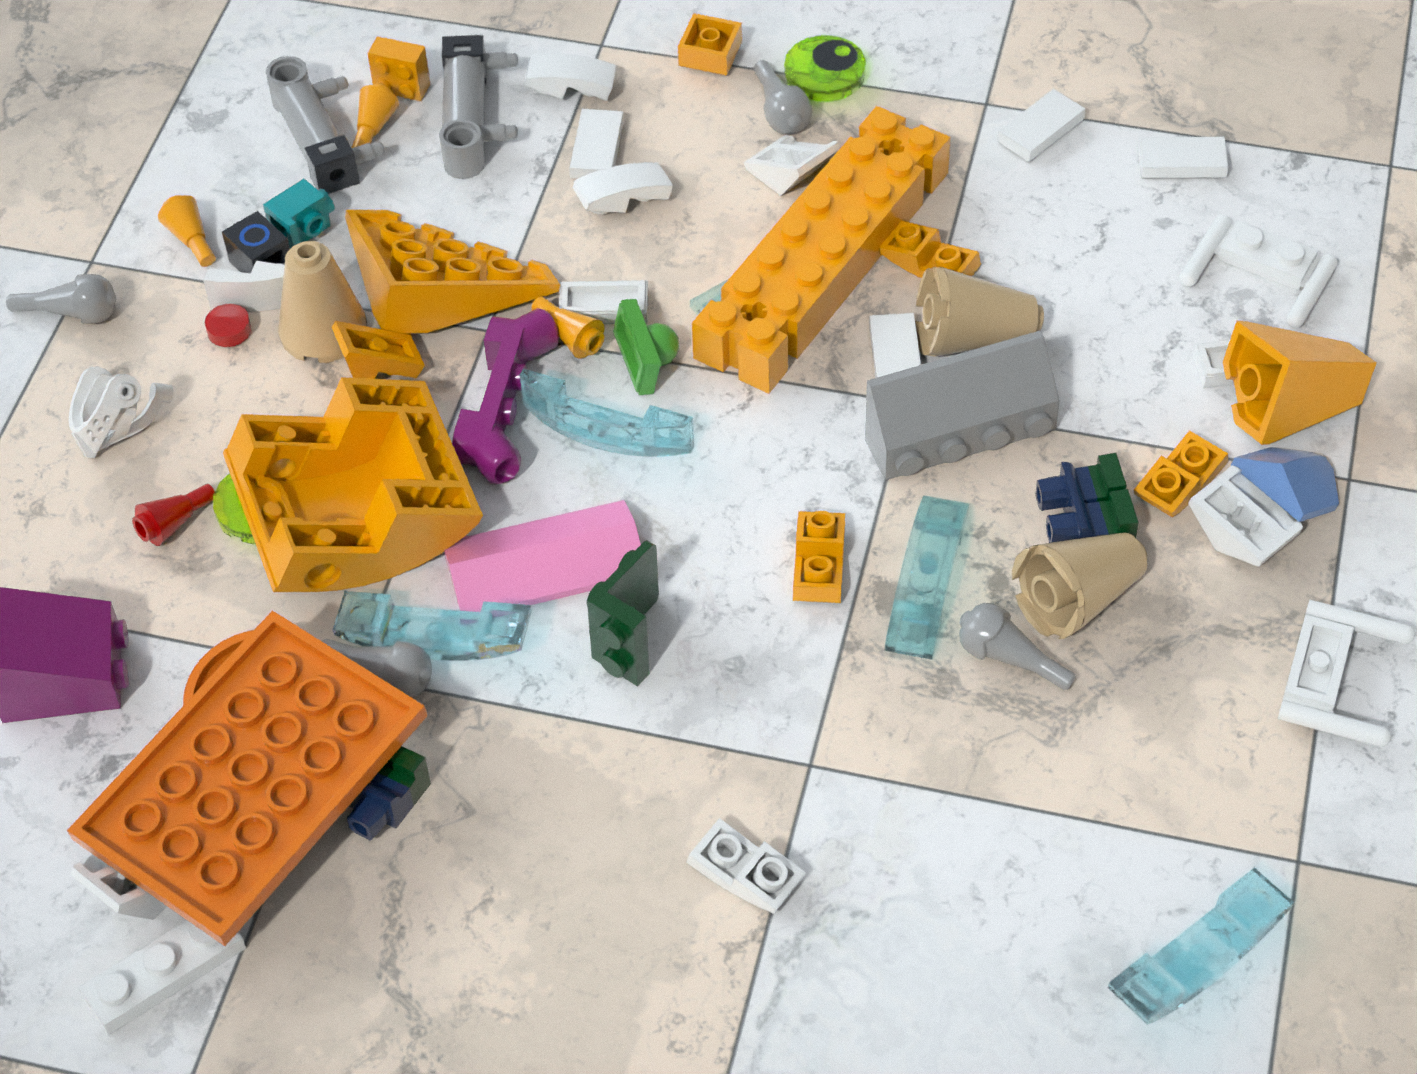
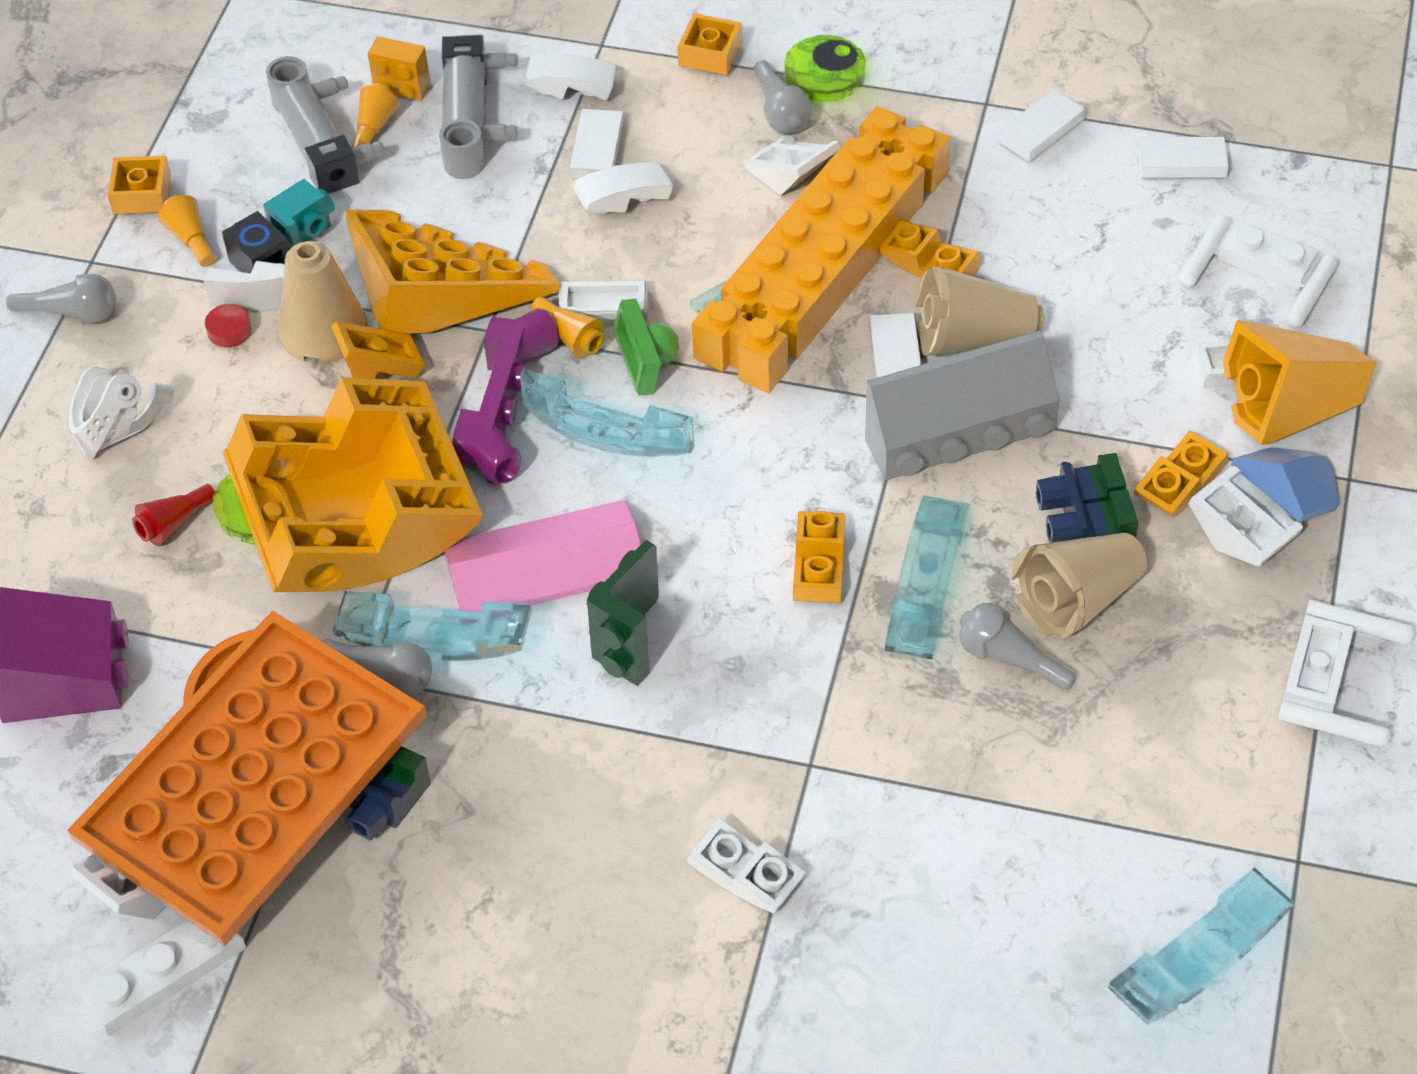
(139, 184): none -> light orange piece

